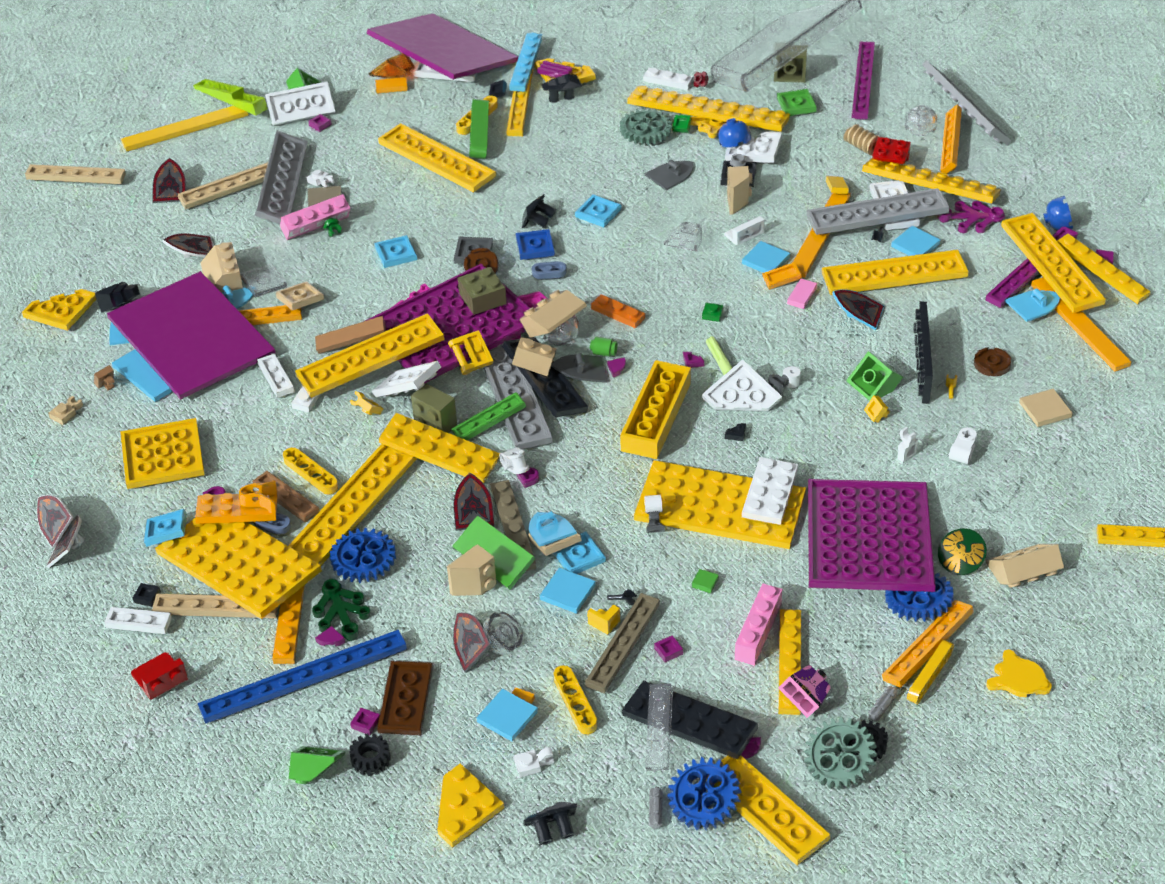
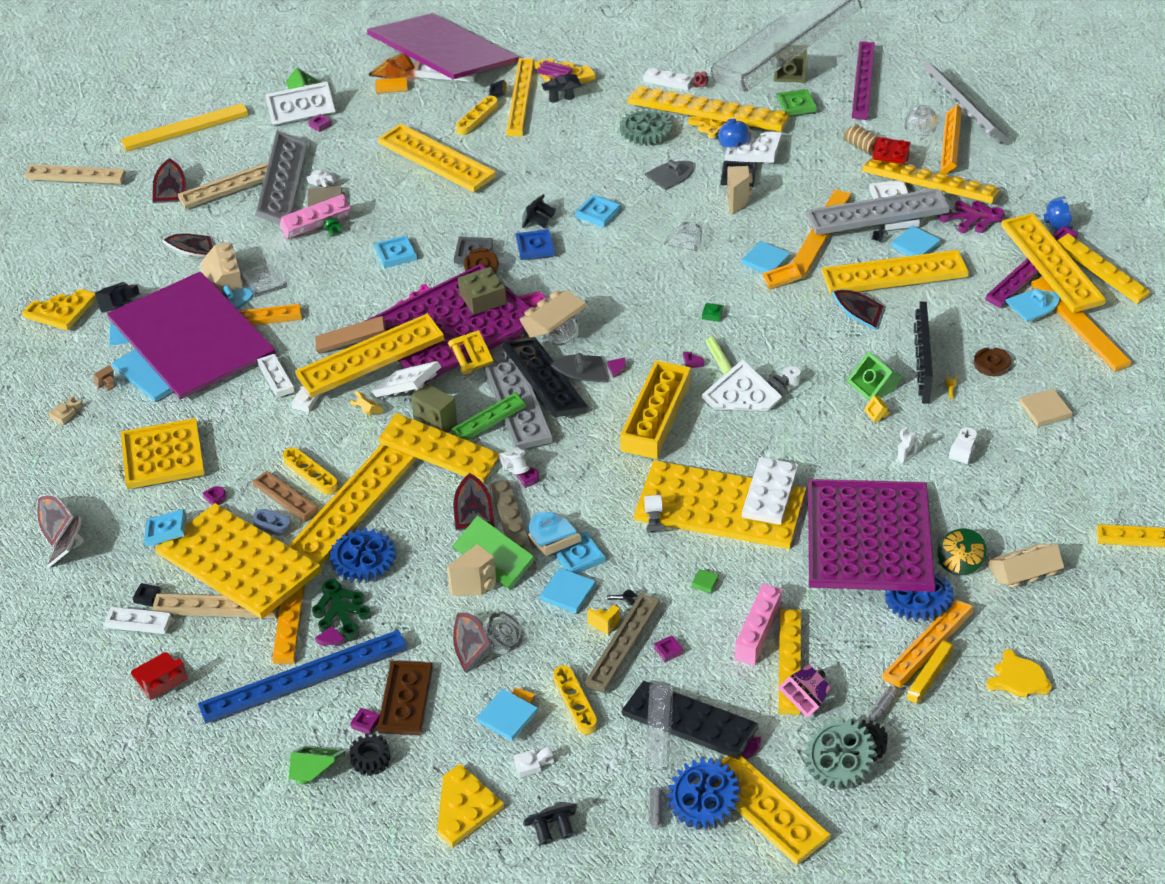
(233, 95): lime slope -> none
(241, 507): light orange plate -> none
(299, 295): tan tile -> none
(479, 129): bright green beam -> none
(525, 62): medium azure plate -> none
(534, 356): tan slope -> none
(549, 270): sand blue plate -> none
(603, 346): bright green brick -> none
(617, 311): orange plate -> none
(681, 123): green plate -> none
(736, 433): black tile -> none
(737, 160): light grey plate -> none
(746, 231): white panel -> none
(802, 293): bright pink tile -> none
(837, 185): yellow tile -> none
(1107, 255): magenta tile -> none

